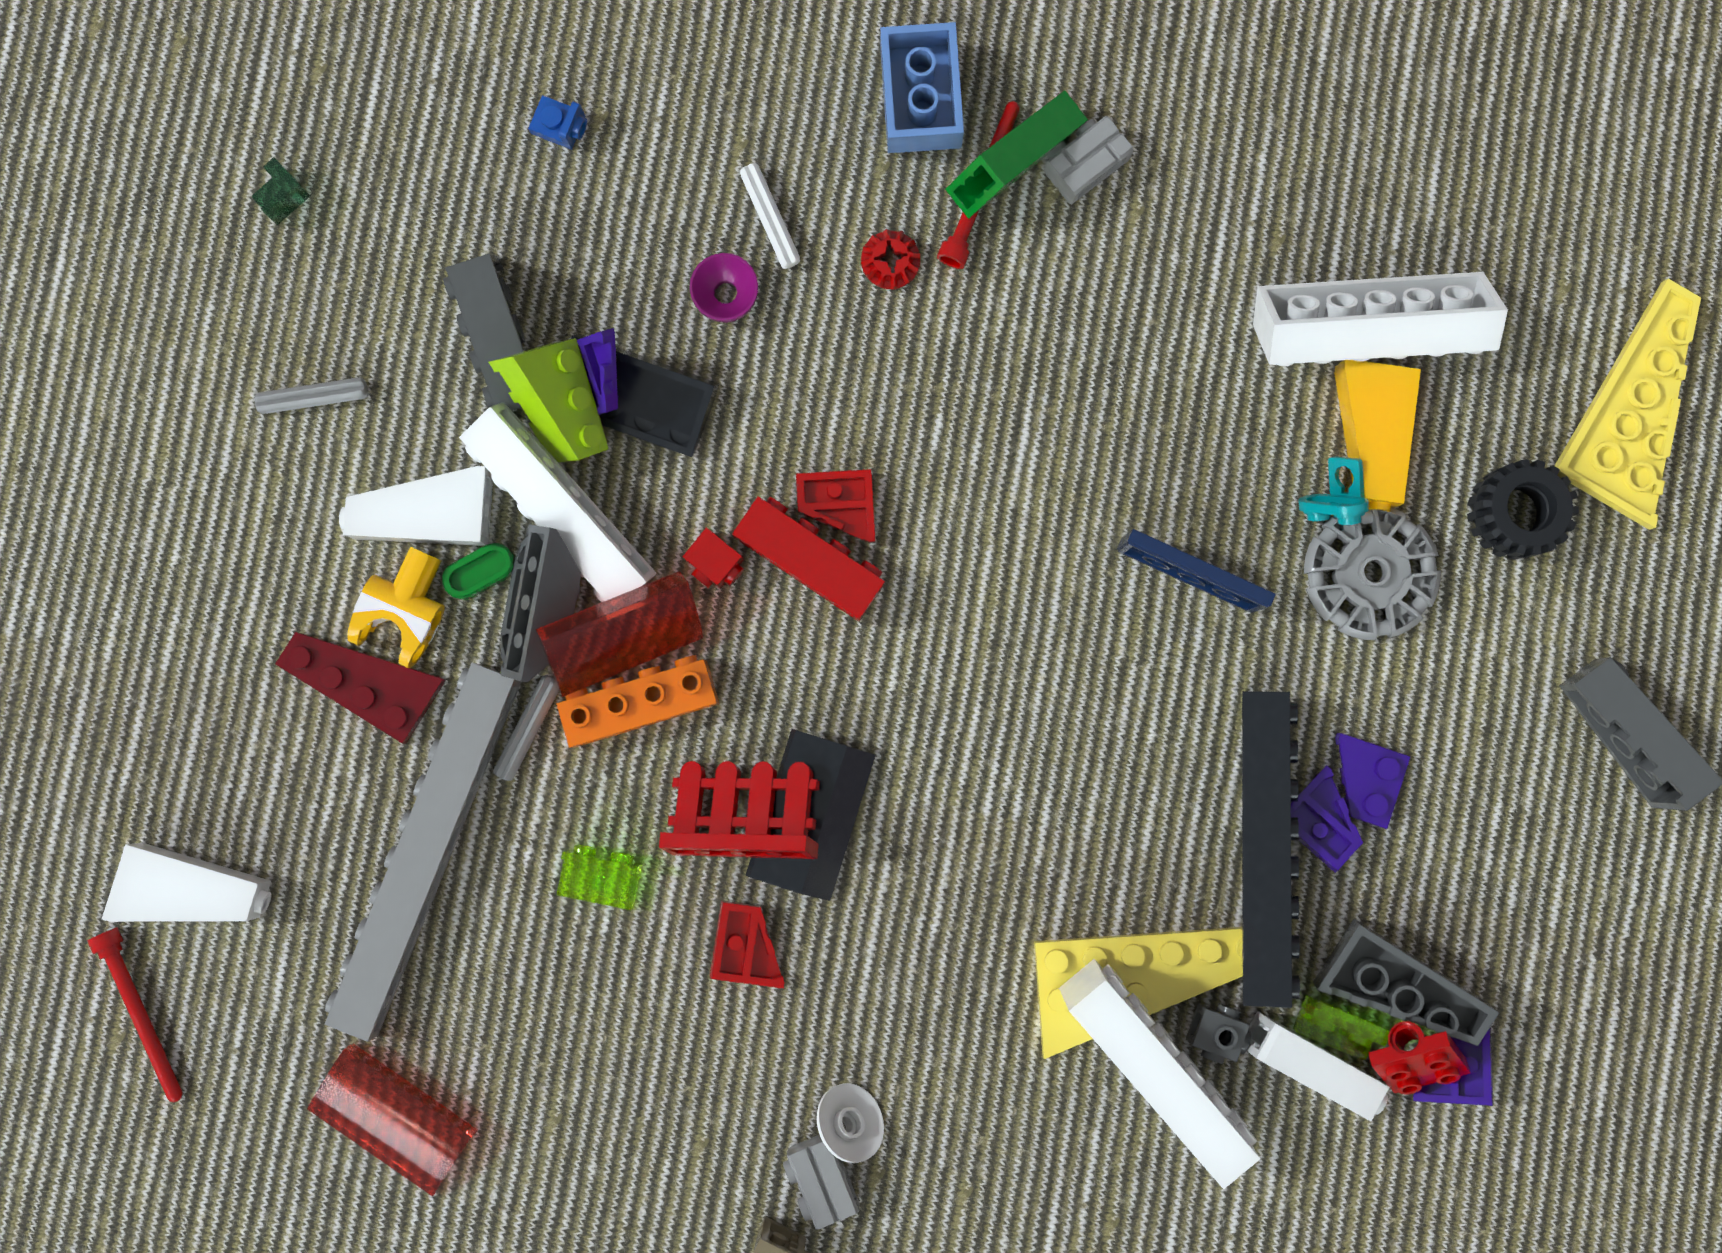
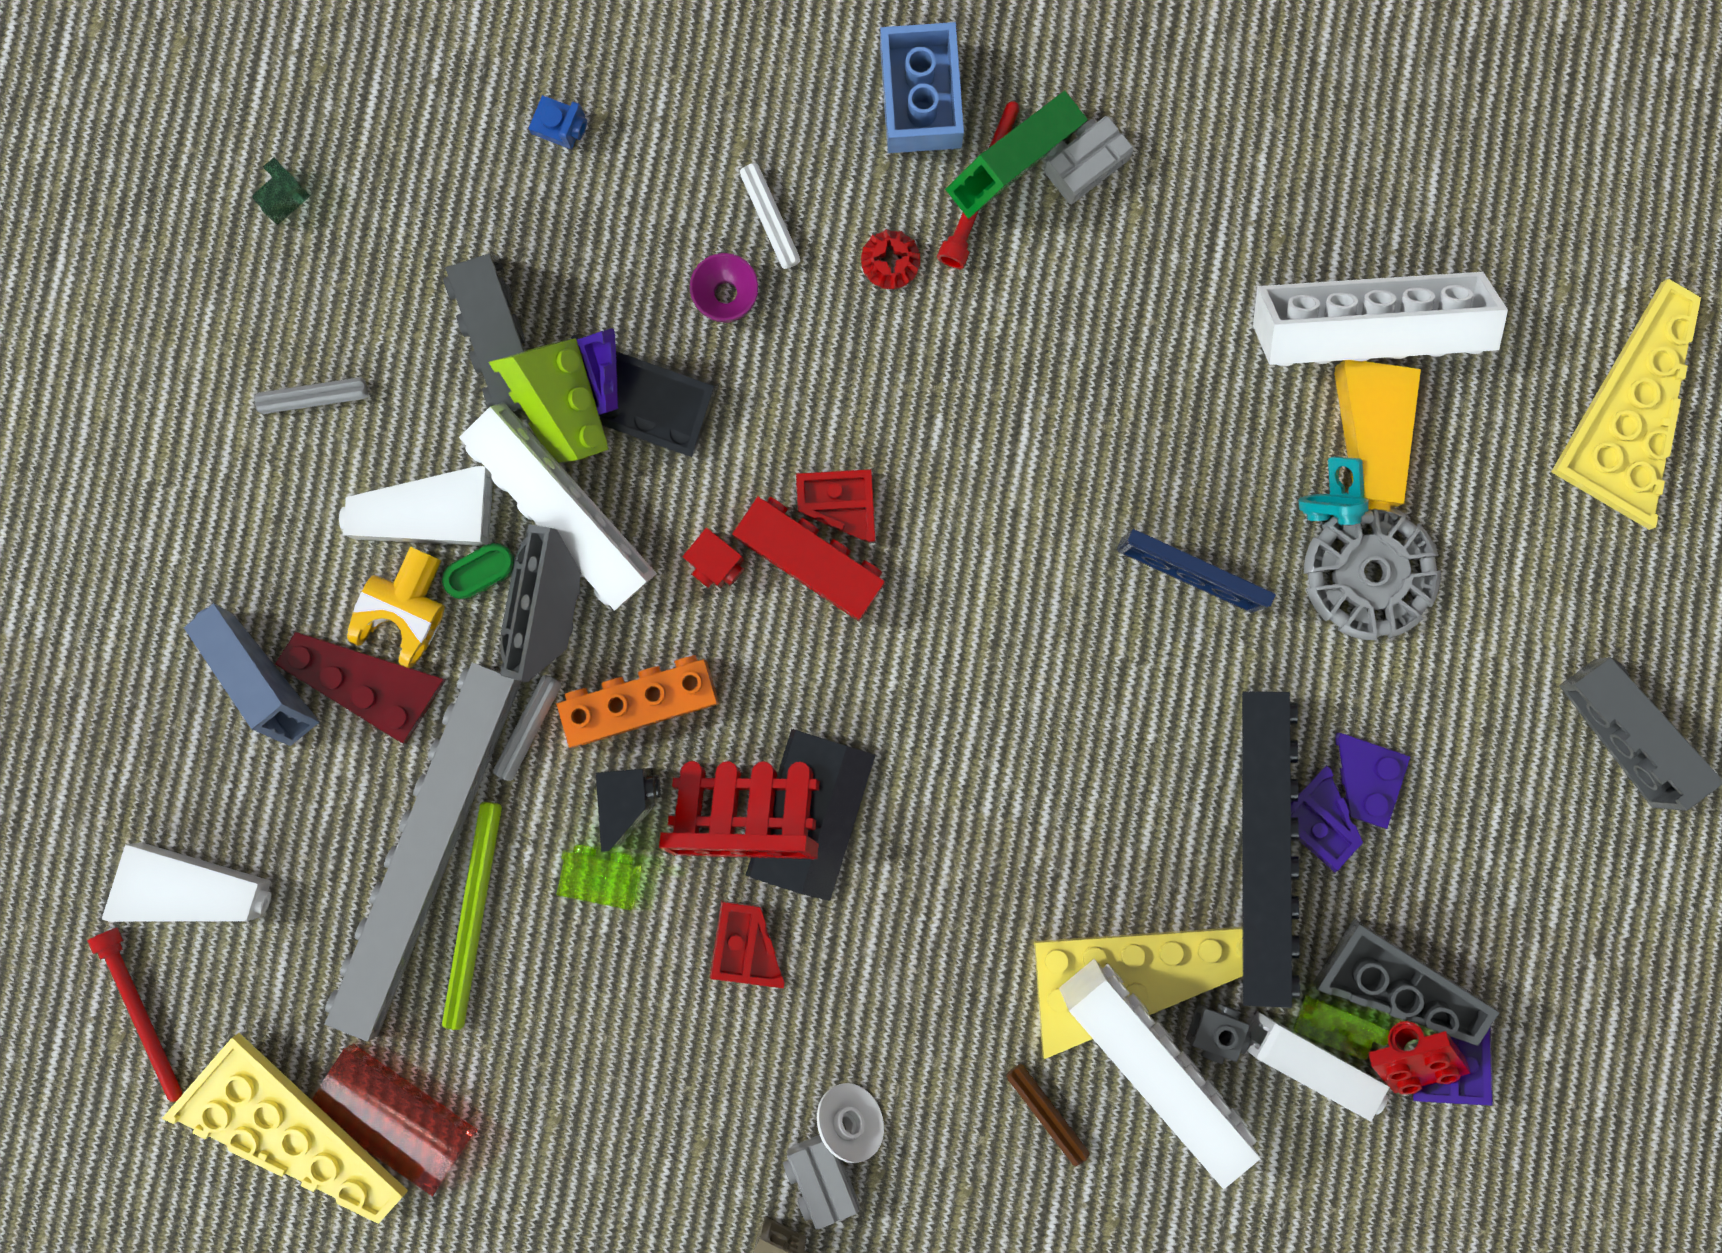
(250, 676): none -> sand blue slope
(278, 1127): none -> light yellow wing
(471, 916): none -> lime axle
(621, 633): clear red slope -> none
(624, 802): none -> black slope
(1048, 1115): none -> reddish brown axle
(1552, 506): black tyre -> none

